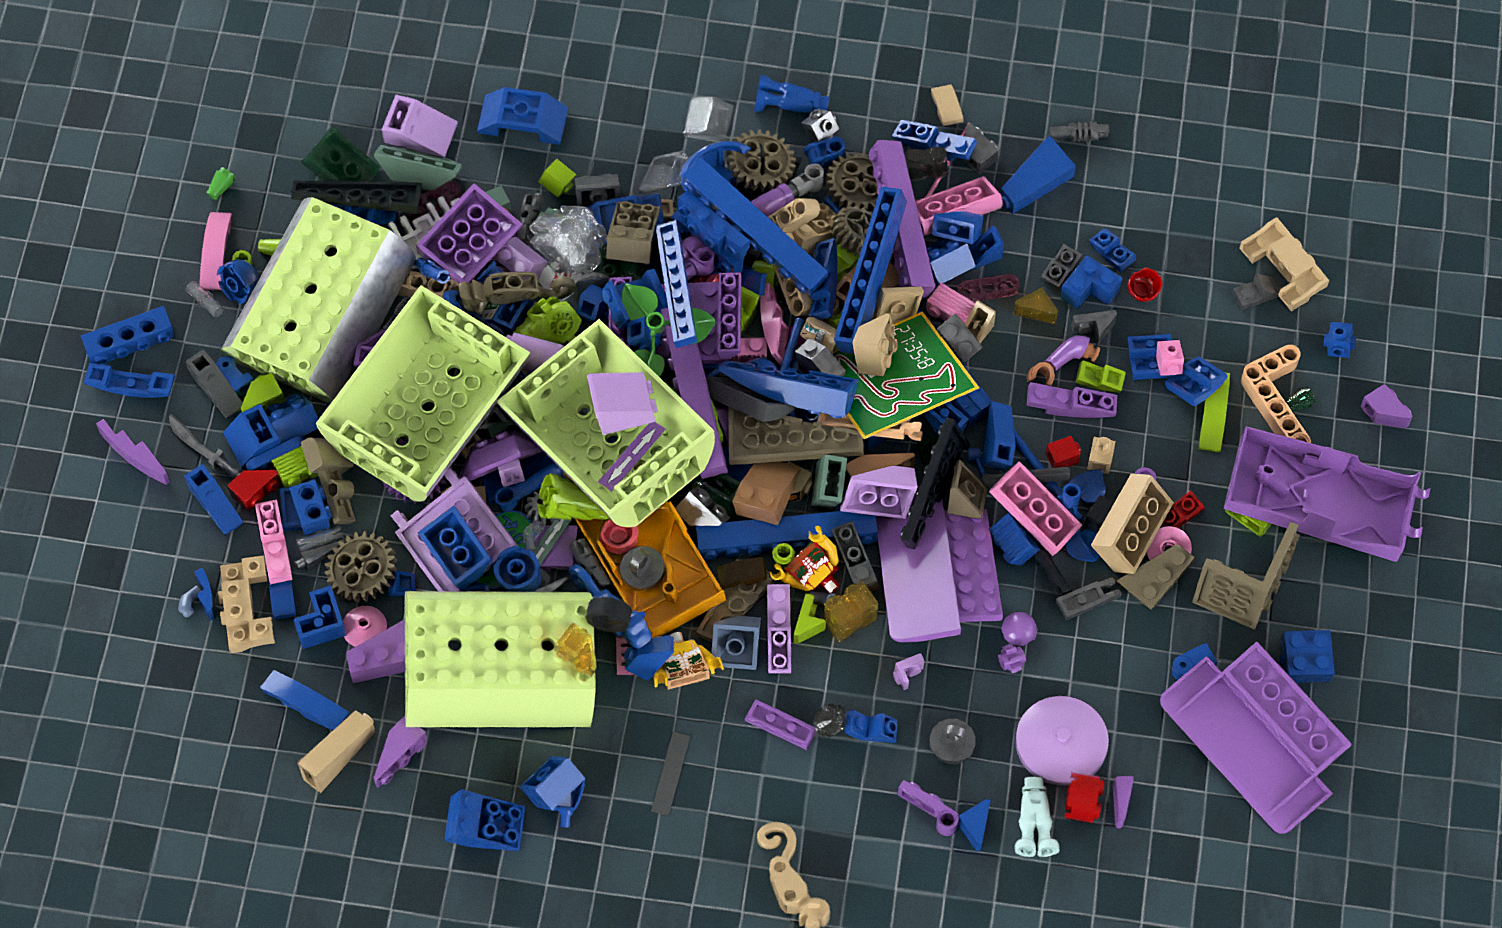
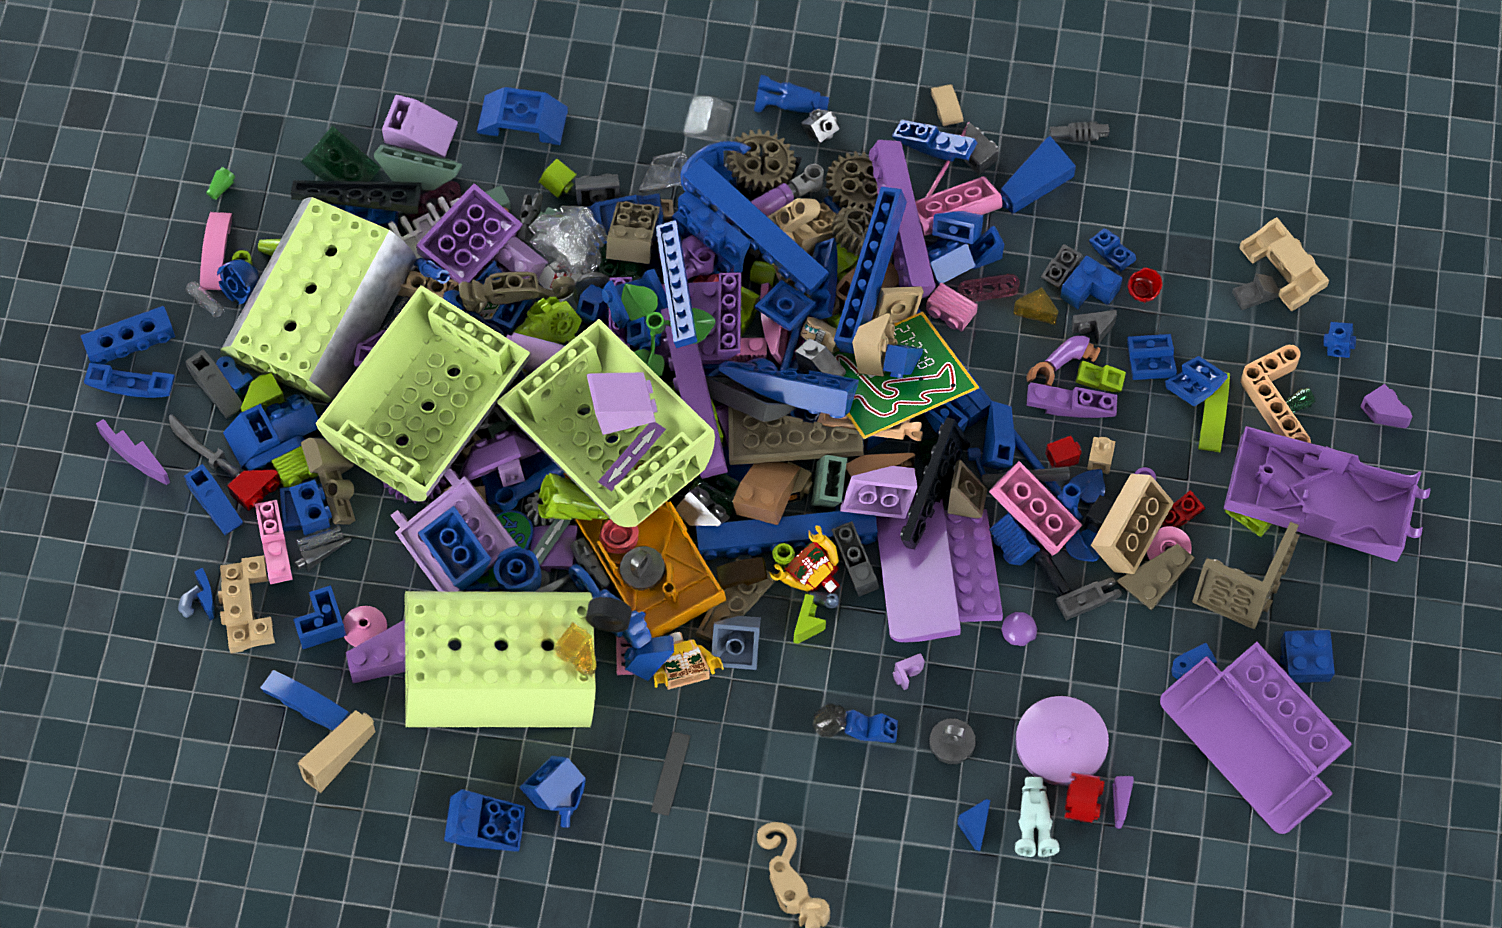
(282, 599): blue slope -> none
(367, 582): dark tan gear -> none
(399, 747): medium lavender slope -> none
(403, 582): blue slope -> none
(530, 535): clear arm -> none
(753, 280): blue slope -> none
(779, 629): lavender slope -> none
(780, 724): medium lavender tile -> none
(786, 306): none -> blue slope
(823, 151): blue piece -> none
(850, 611): clear yellow brick -> none
(901, 359): none -> blue slope
(927, 163): clear smoke brick -> none
(931, 804): medium lavender plate -> none
(959, 337): flat silver brick -> none
(980, 320): tan slope -> none
(1011, 658): medium lavender gear -> none
(1169, 357): bright pink brick -> none

